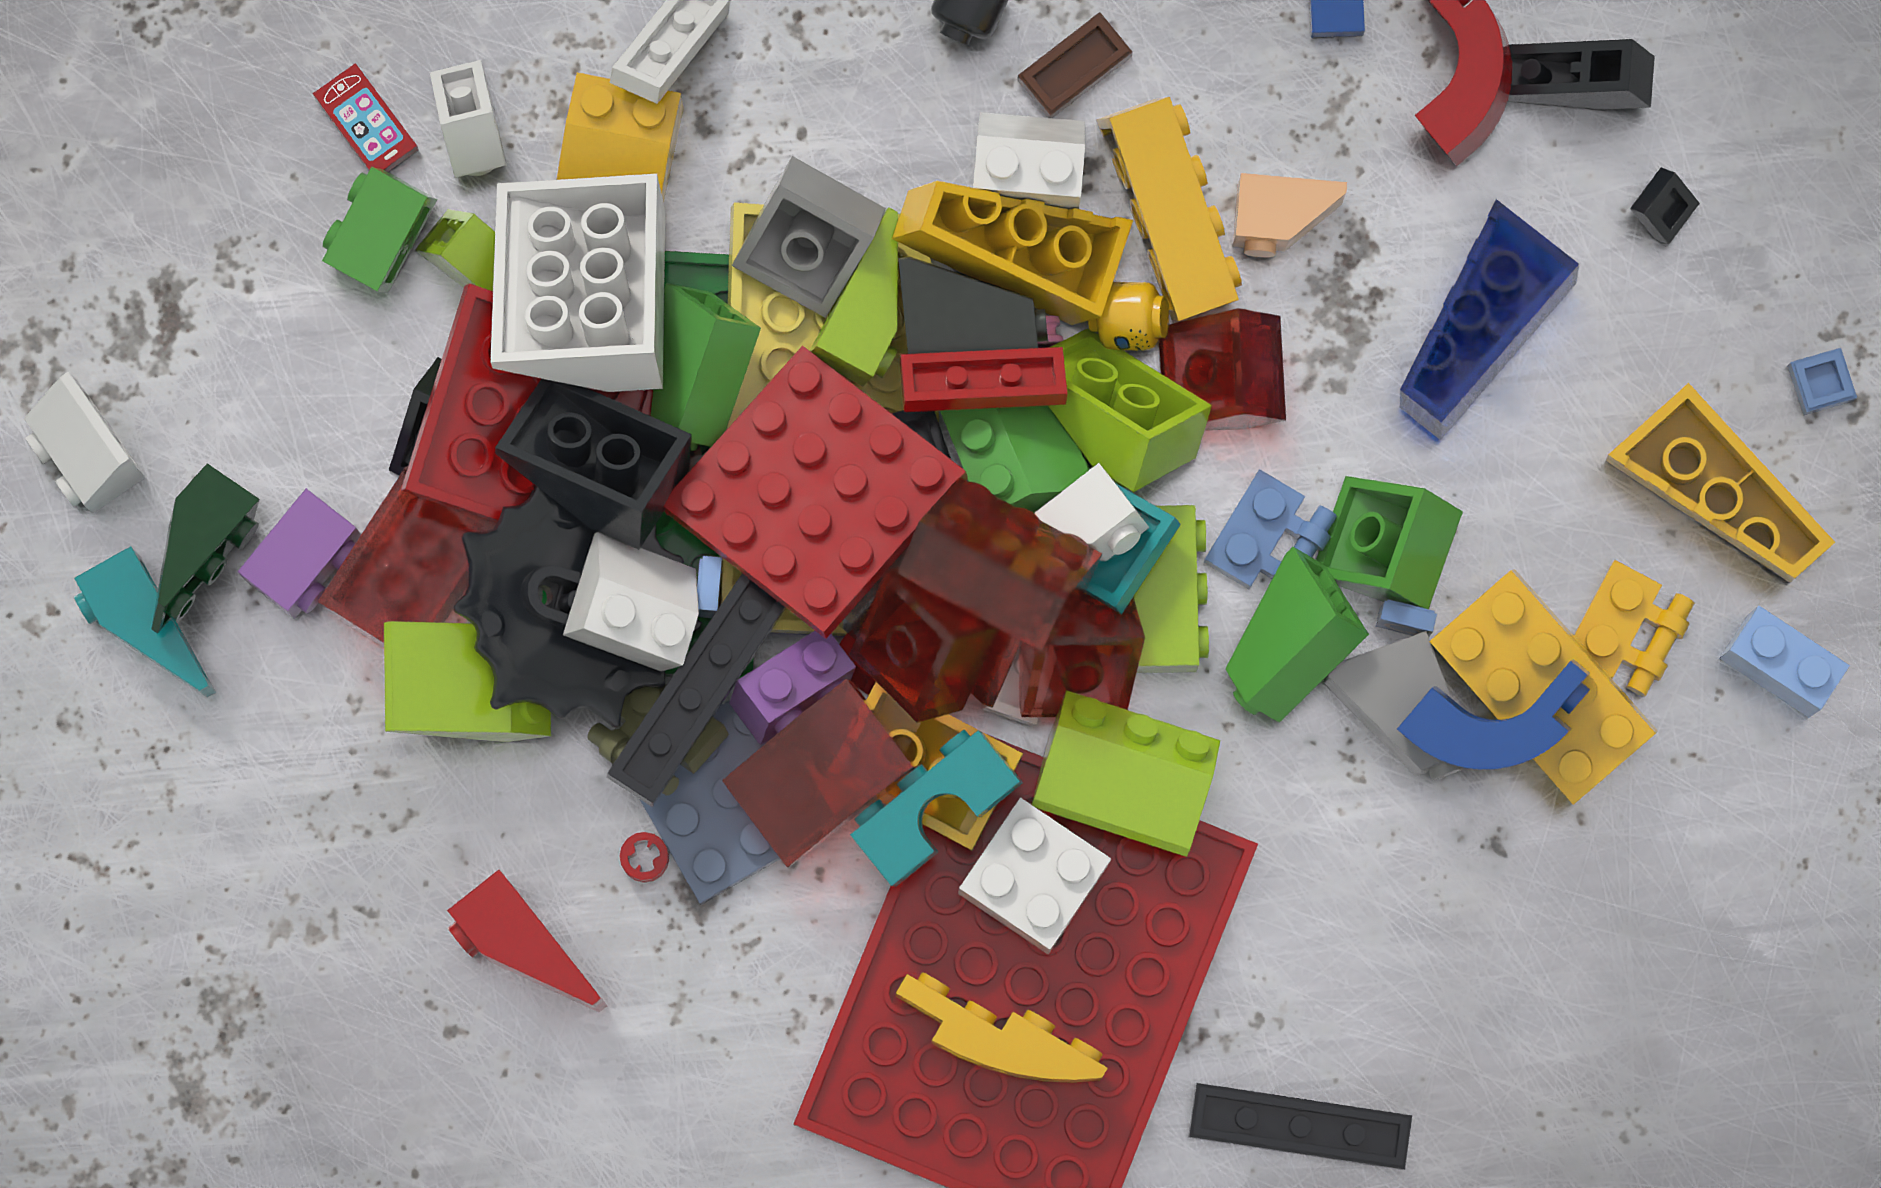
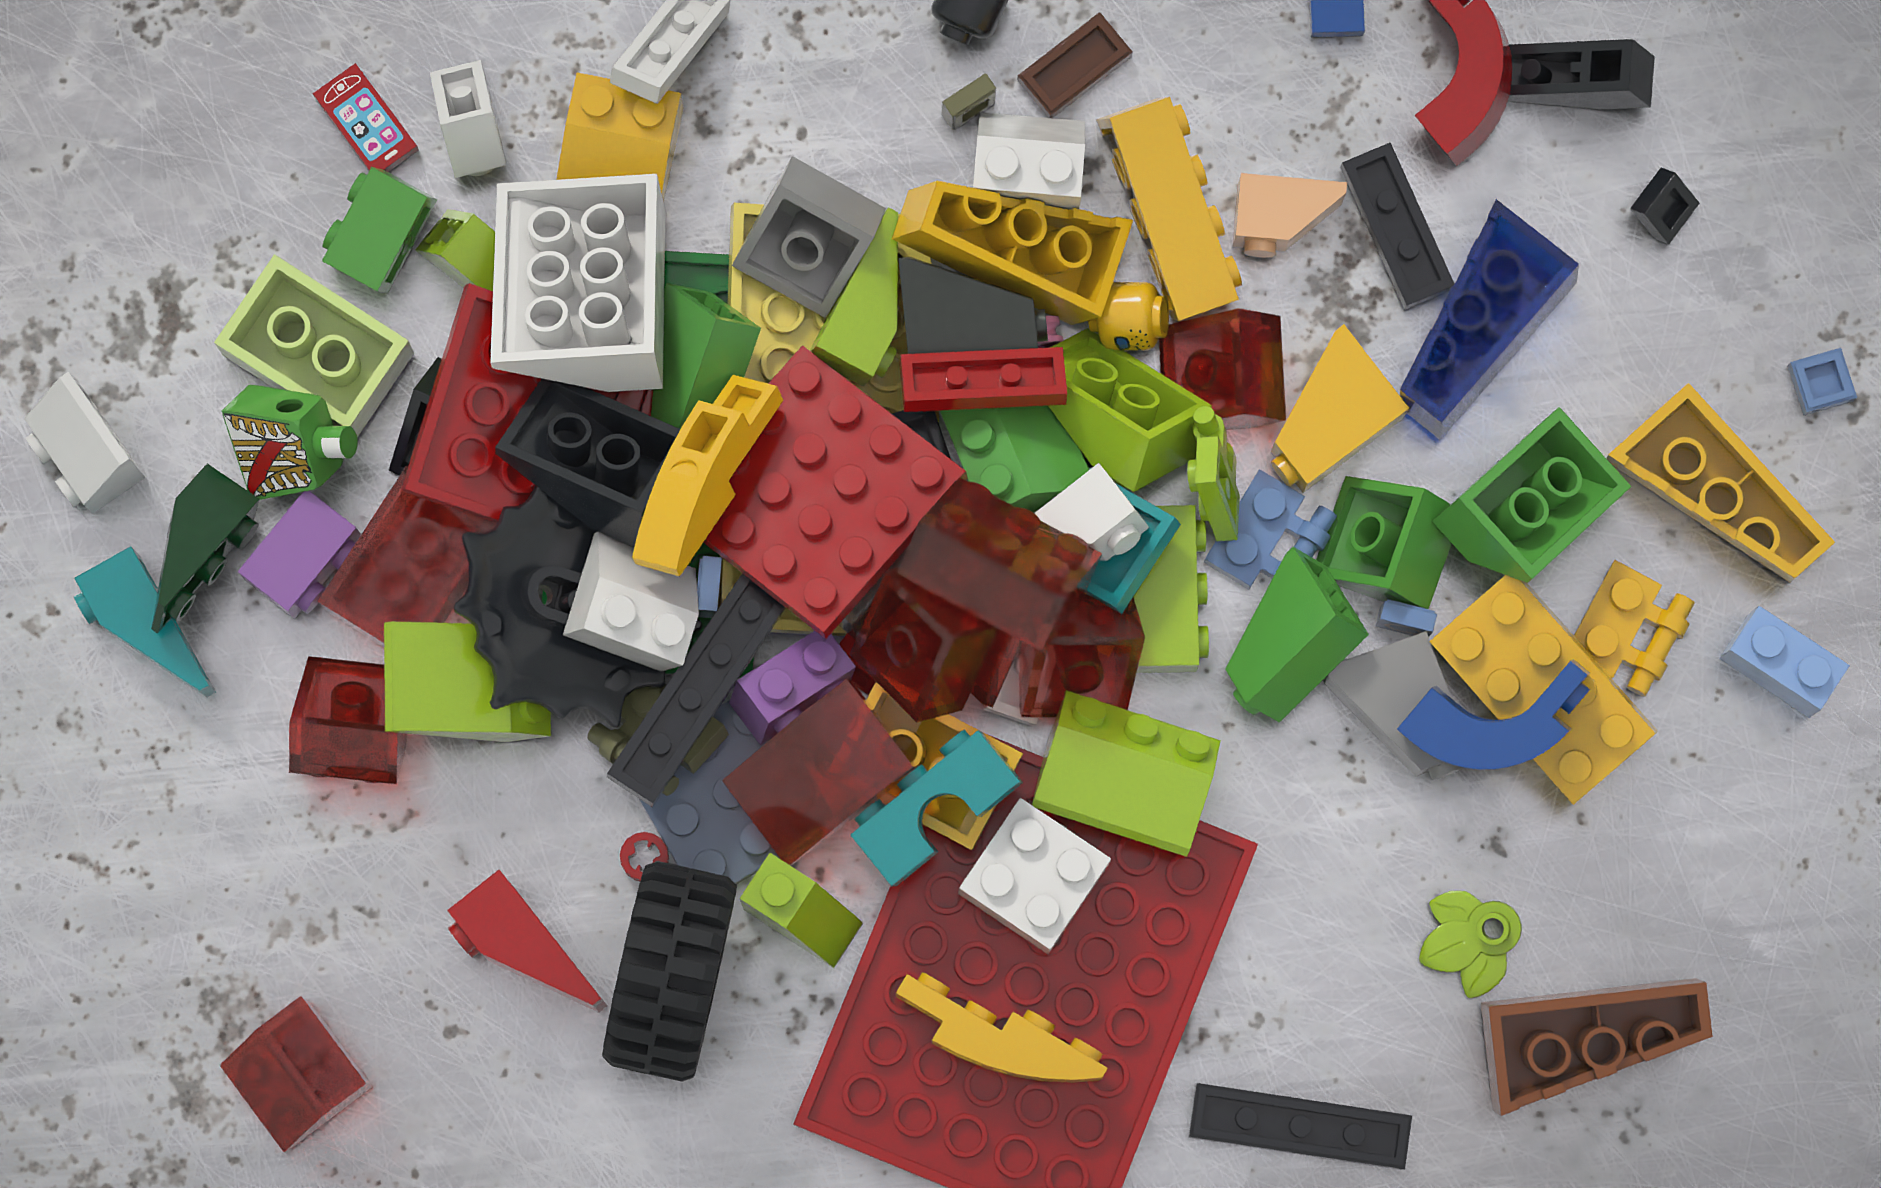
(285, 440): none -> torso
(295, 1073): none -> clear red slope
(314, 343): none -> yellowish green brick
(341, 724): none -> clear red slope
(669, 971): none -> black tyre
(696, 473): none -> yellow slope
(800, 910): none -> lime slope
(969, 102): none -> olive tile
(1214, 475): none -> lime plate
(1336, 414): none -> yellow slope
(1397, 226): none -> black plate
(1464, 945): none -> lime plate
(1533, 500): none -> bright green slope
(1571, 1038): none -> dark orange wedge

